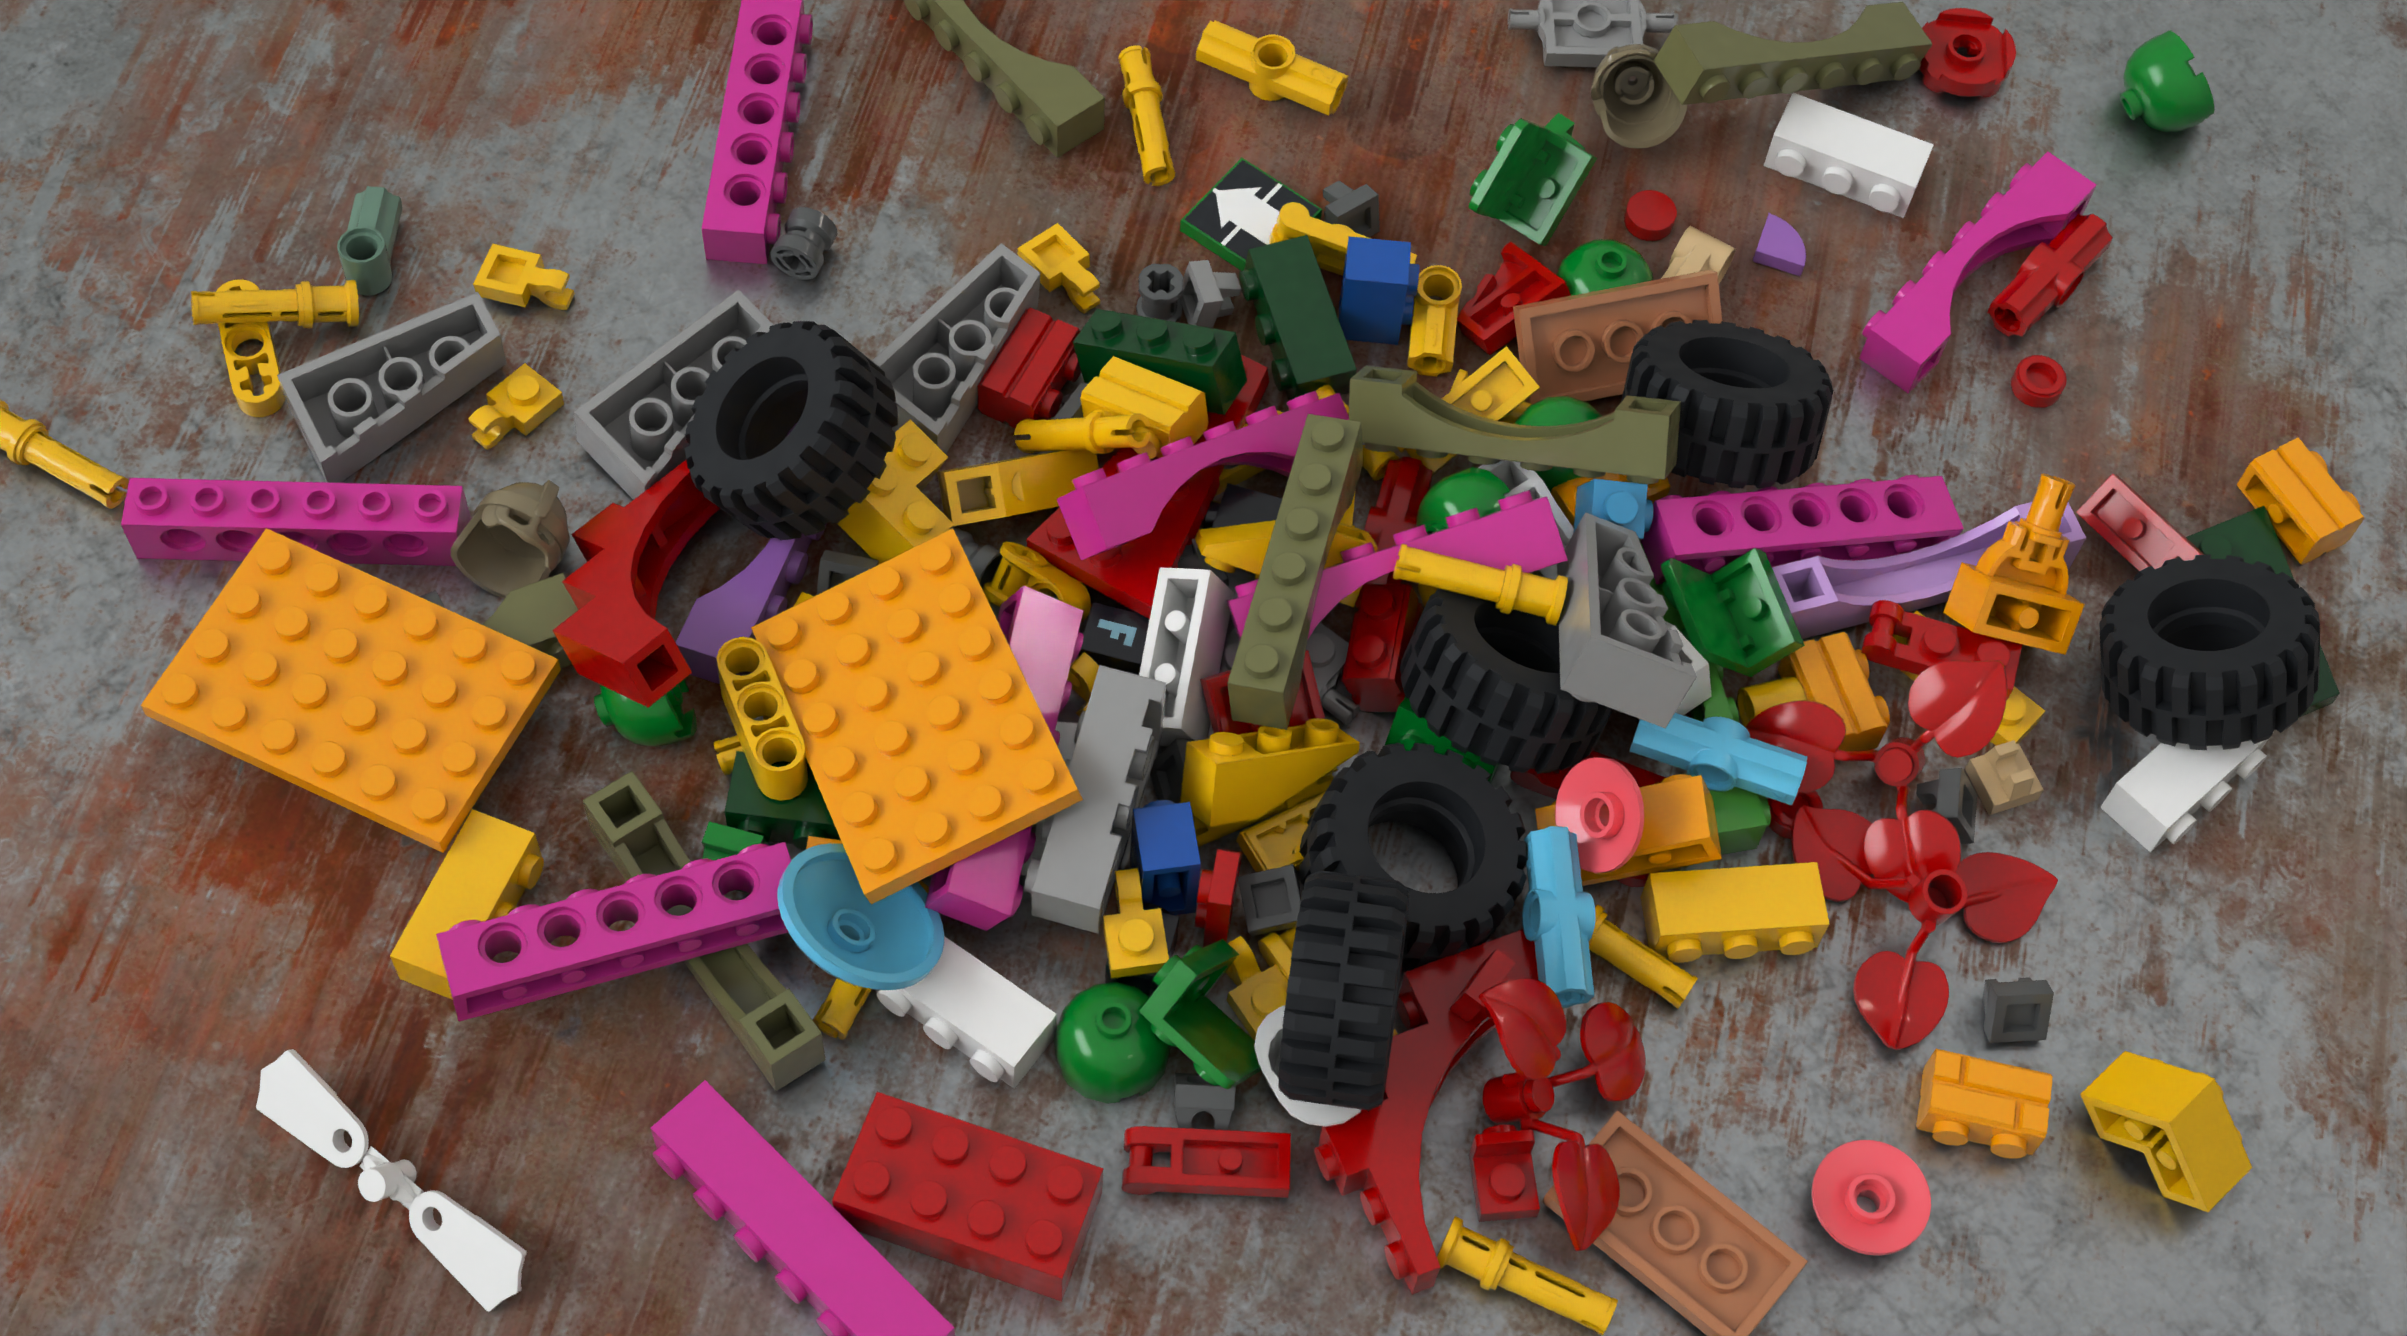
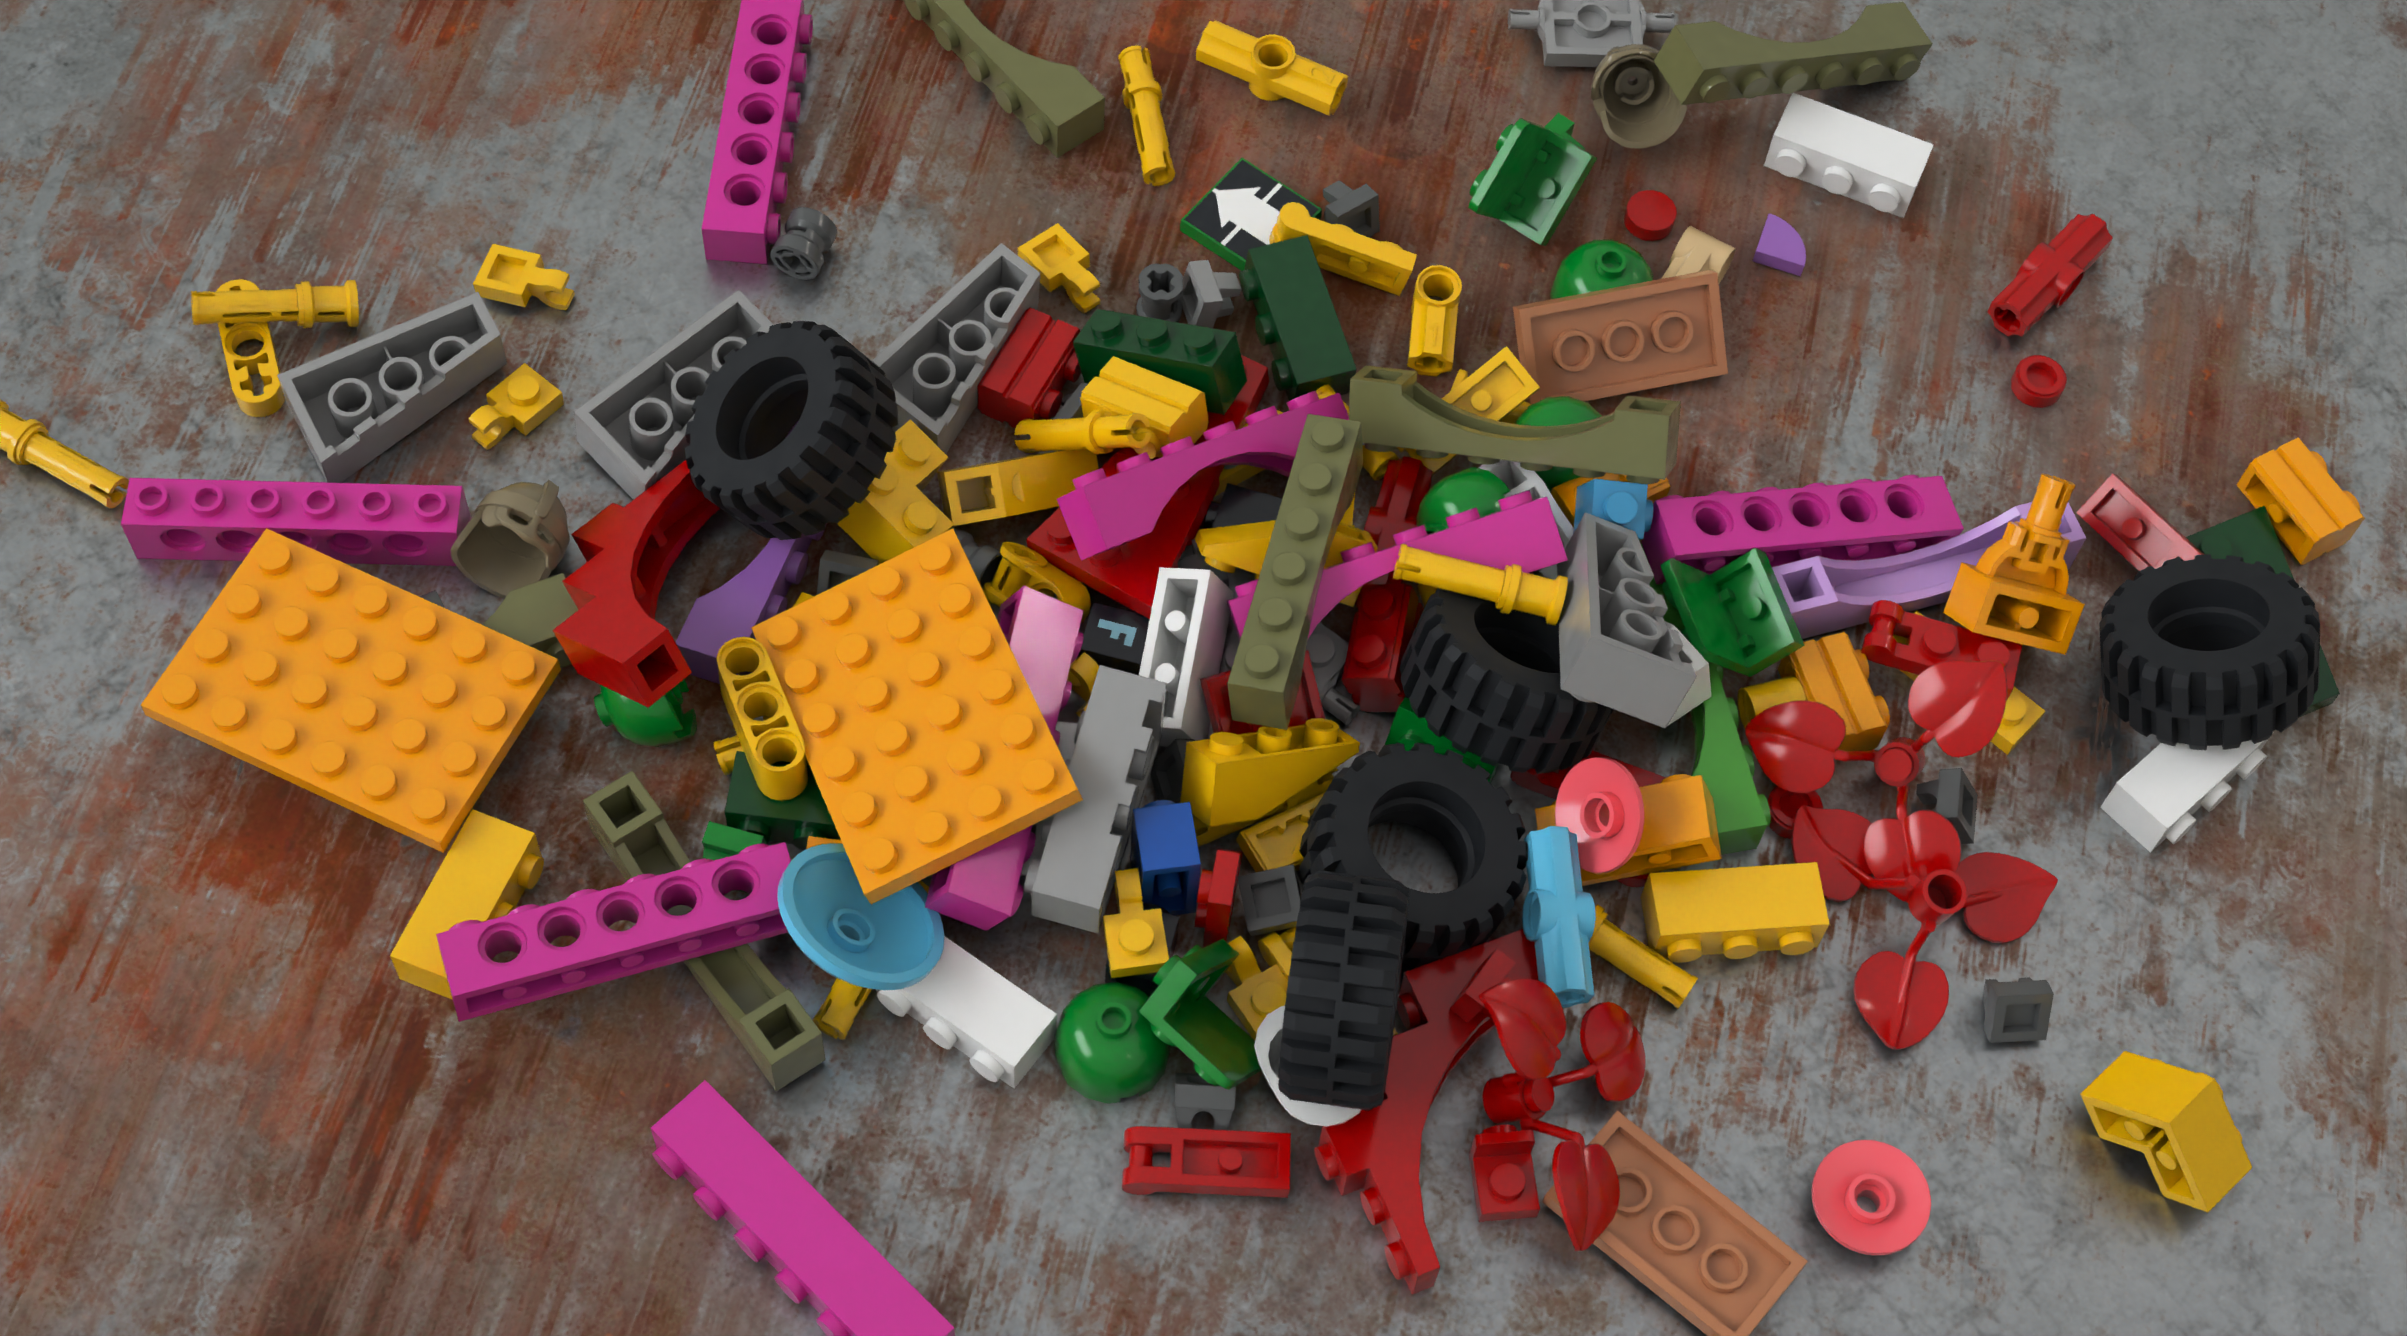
(370, 240): sand green piece -> none
(465, 1244): white piece -> none
(969, 1195): red brick -> none
(1377, 290): blue brick -> none
(1499, 1266): yellow pin -> none
(1519, 281): red wing -> none
(1722, 755): medium azure piece -> none
(1746, 400): black tyre -> none
(1916, 329): dark pink arch -> none
(1966, 76): red plate -> none
(1984, 1103): light orange brick -> none
(2004, 778): tan tile -> none
(2164, 86): green cylinder -> none

